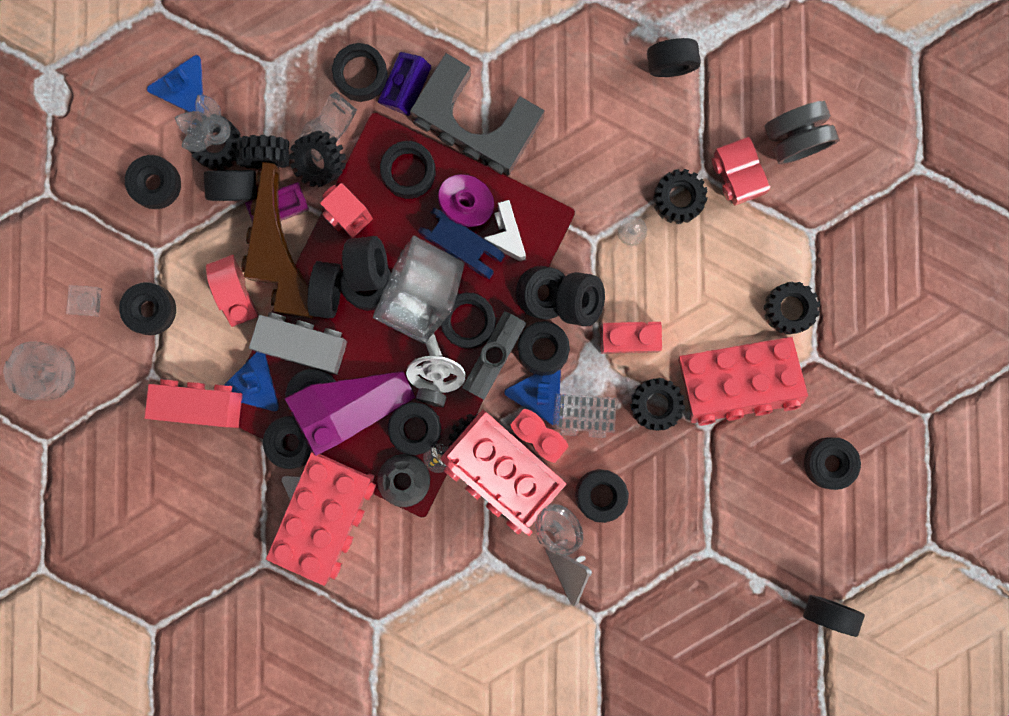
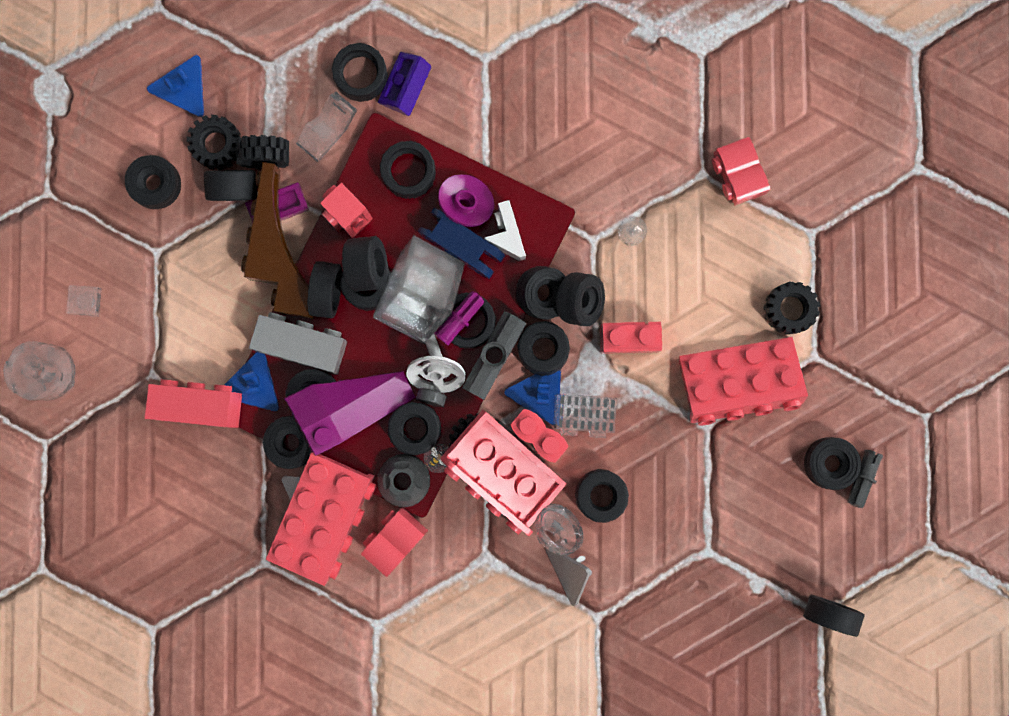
(131, 305): black tyre -> none
(200, 124): clear plate -> none
(230, 291): coral brick -> none
(329, 153): black tyre -> none
(393, 541): none -> coral brick
(459, 318): none -> magenta axle
(499, 148): dark grey arch -> none
(673, 57): black tyre -> none
(675, 404): black tyre -> none
(685, 180): black tyre -> none
(801, 132): dark grey wheel -> none
(865, 479): none -> dark grey axle

